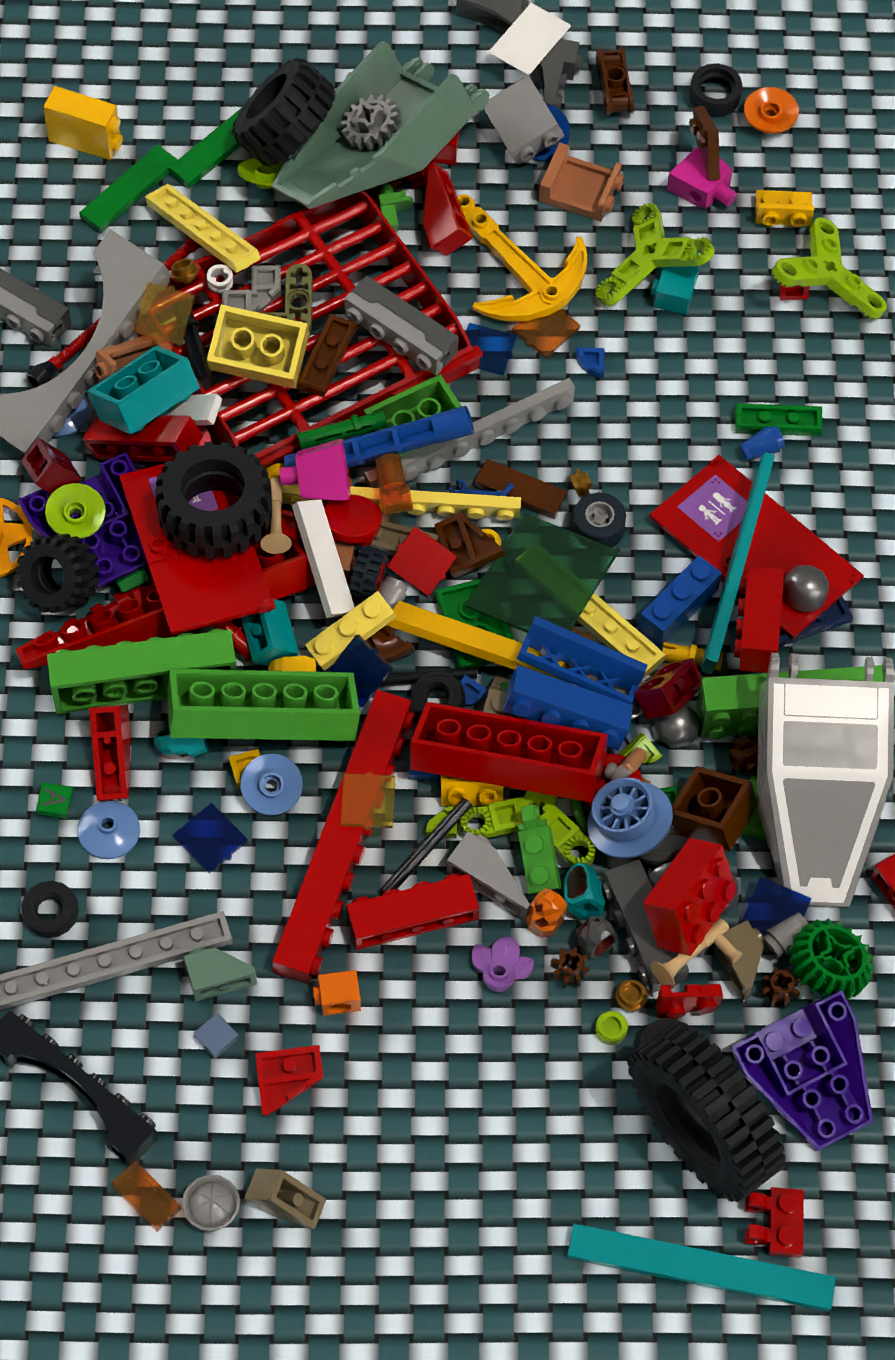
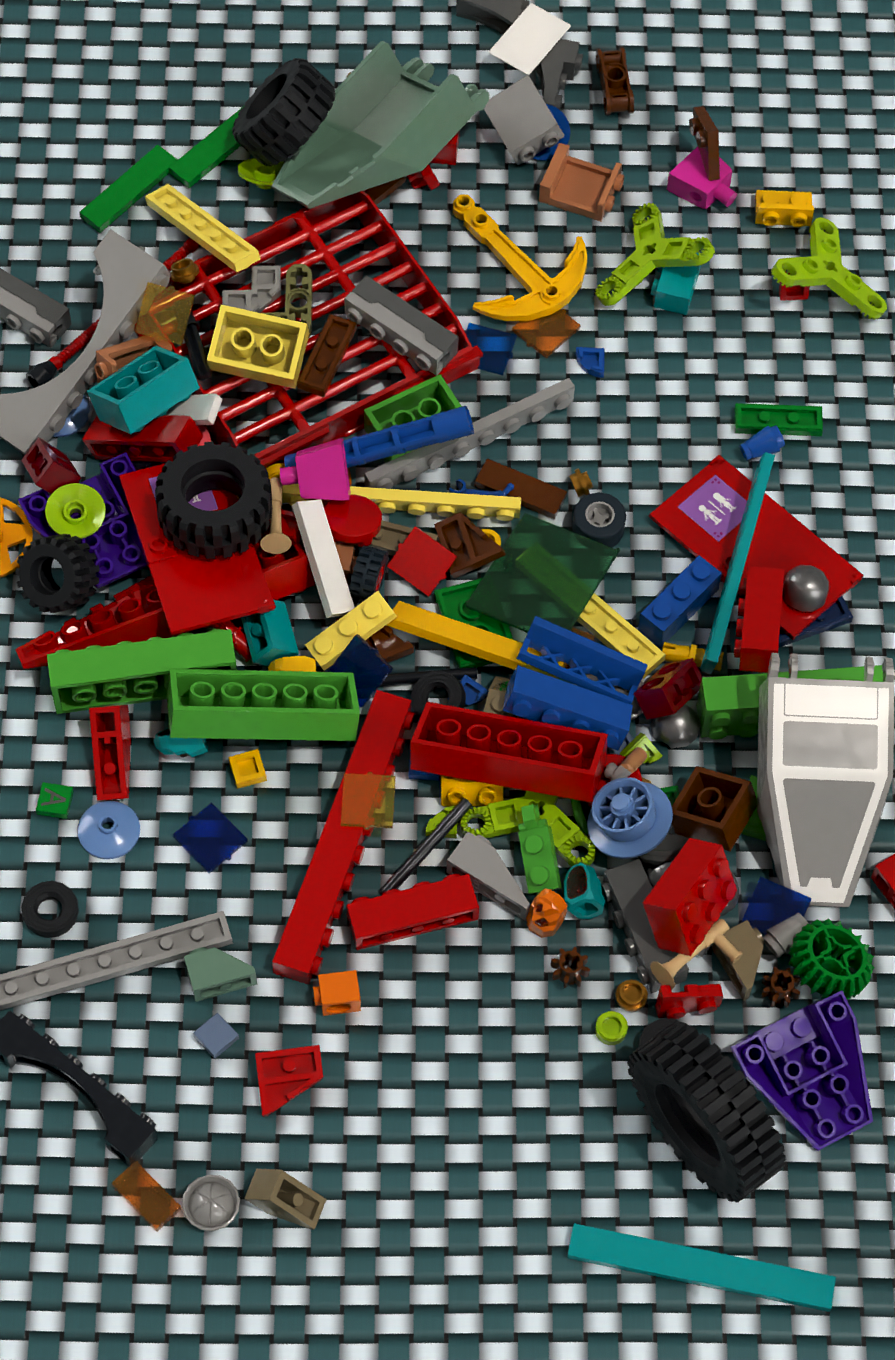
(82, 123): yellow brick -> none
(132, 580): green tile -> none
(219, 270): white bush -> none
(276, 769): medium blue dish -> none
(341, 430): green pin -> none
(371, 122): light grey gear -> none
(391, 202): bright green piece -> none
(392, 591): light grey cone -> none
(394, 491): clear orange piece -> none
(443, 214): red slope -> none
(501, 959): medium lavender plate -> none
(595, 937): dark grey rock -> none
(721, 74): black tyre -> none
(744, 755): reddish brown gear -> none
(771, 102): orange dish -> none
(785, 1221): red plate -> none

